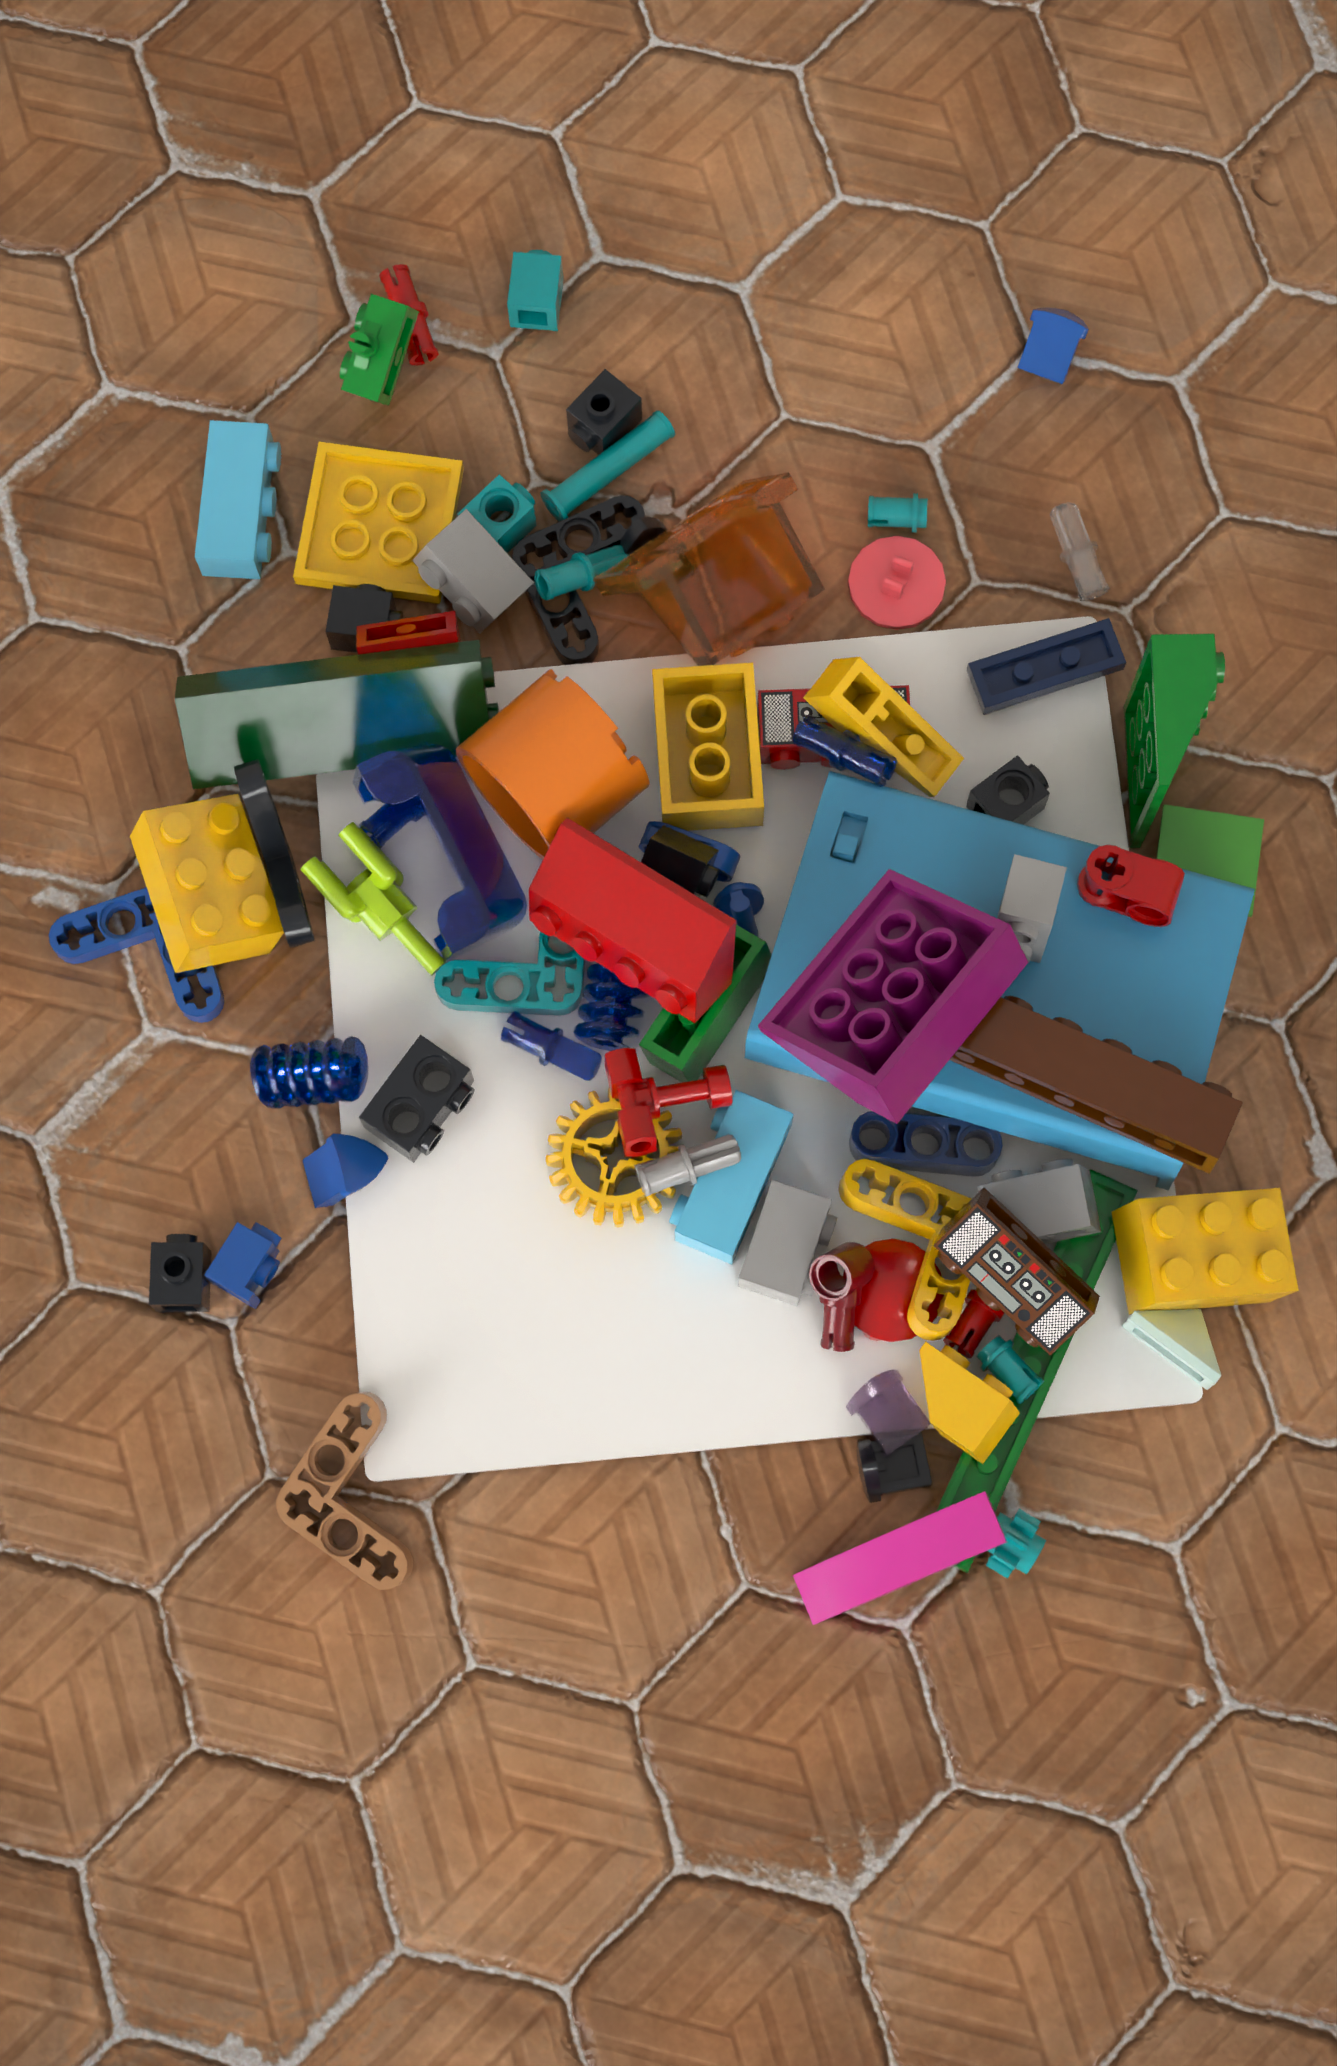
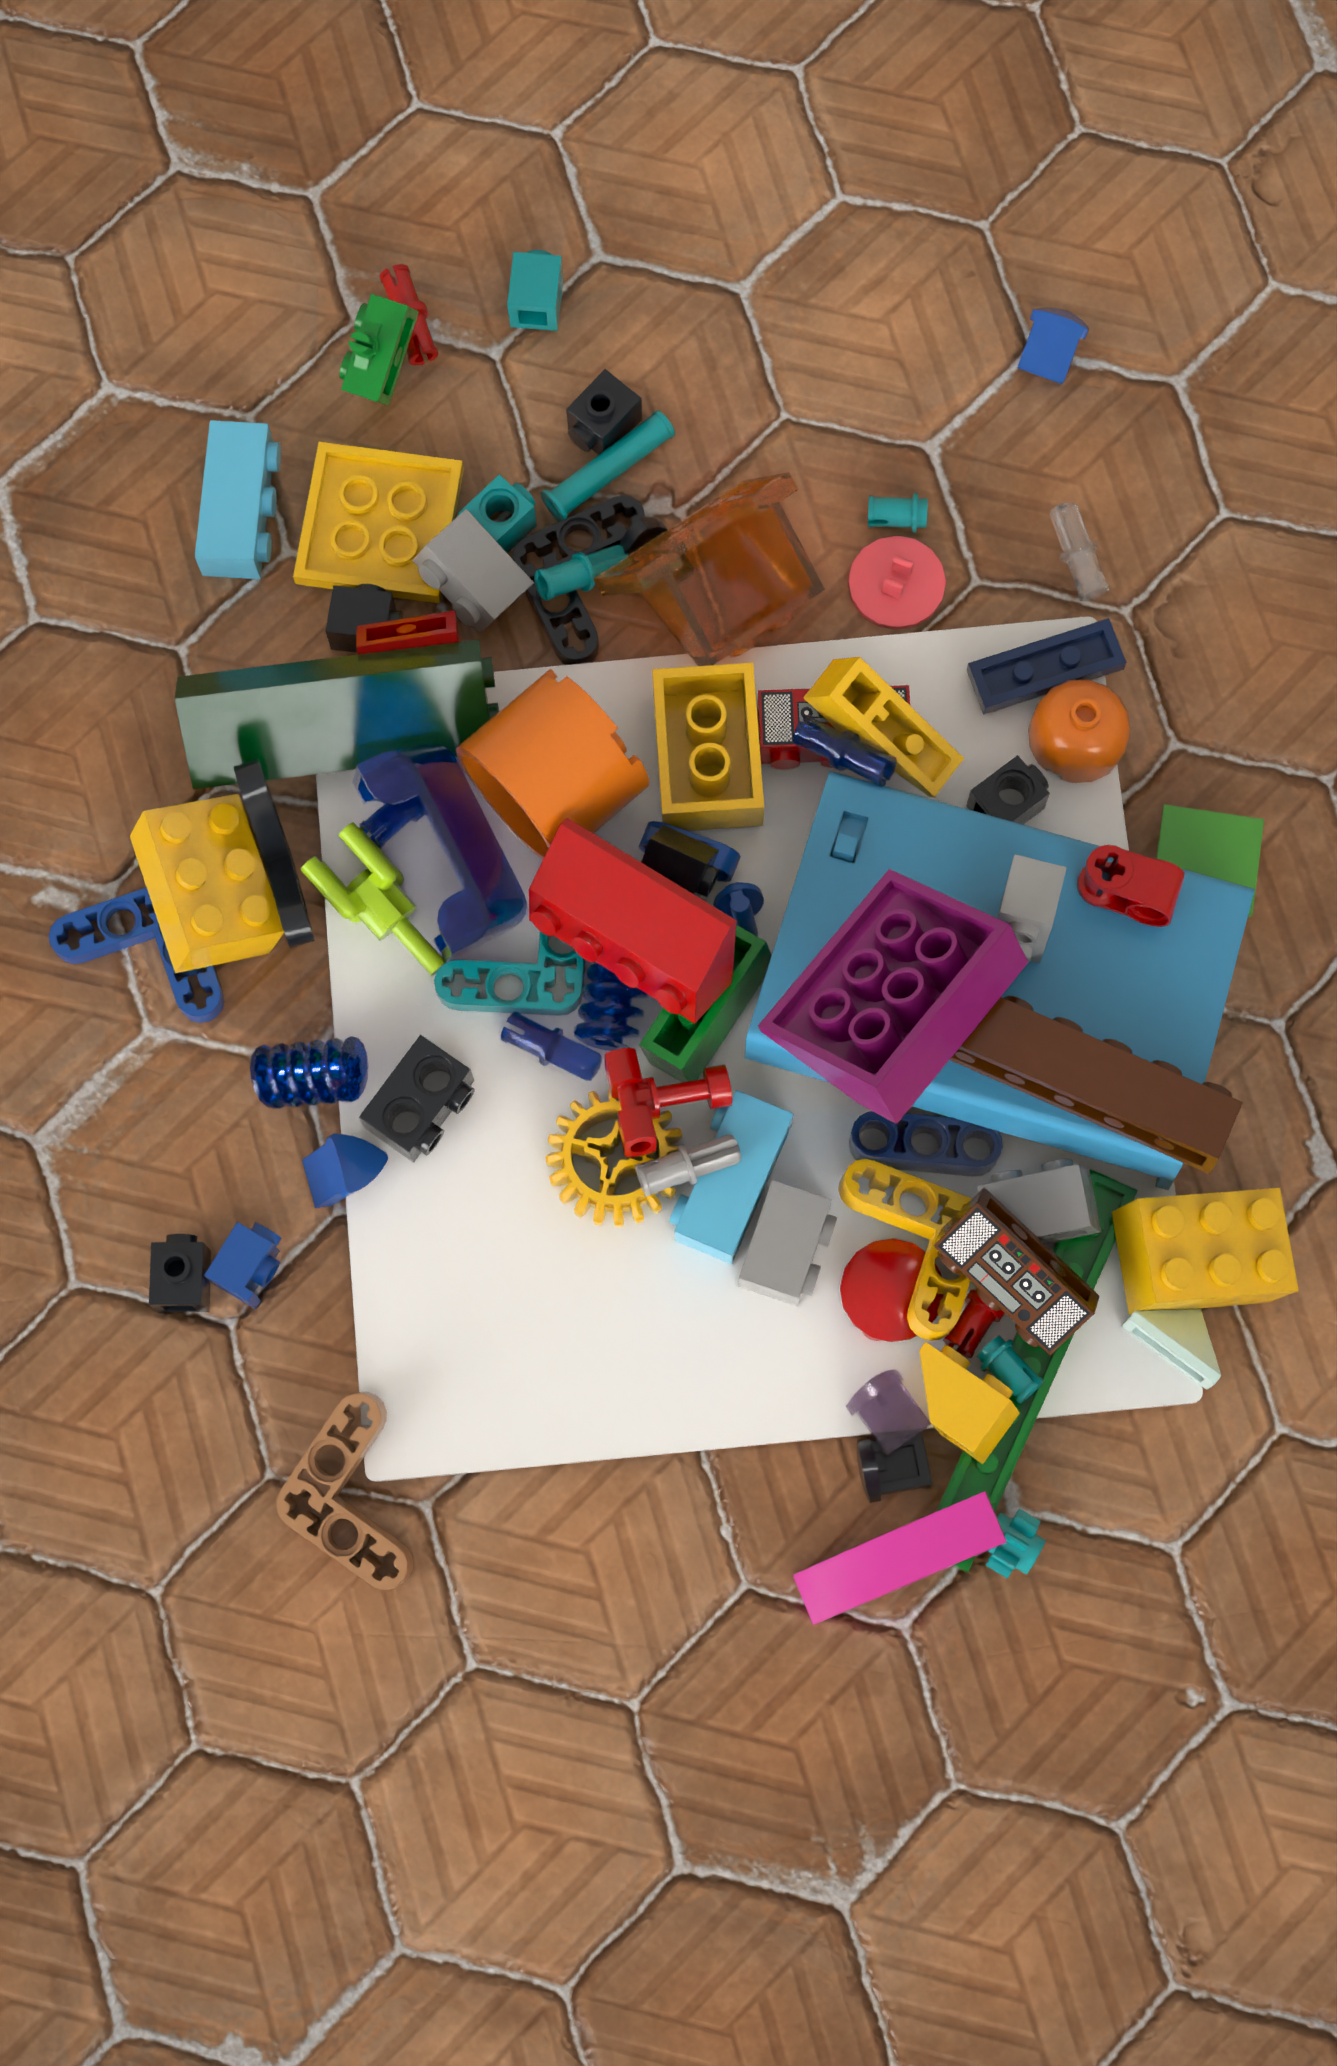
(841, 1294): dark red pin -> none
(1079, 731): none -> orange cylinder
(1163, 715): green slope -> none

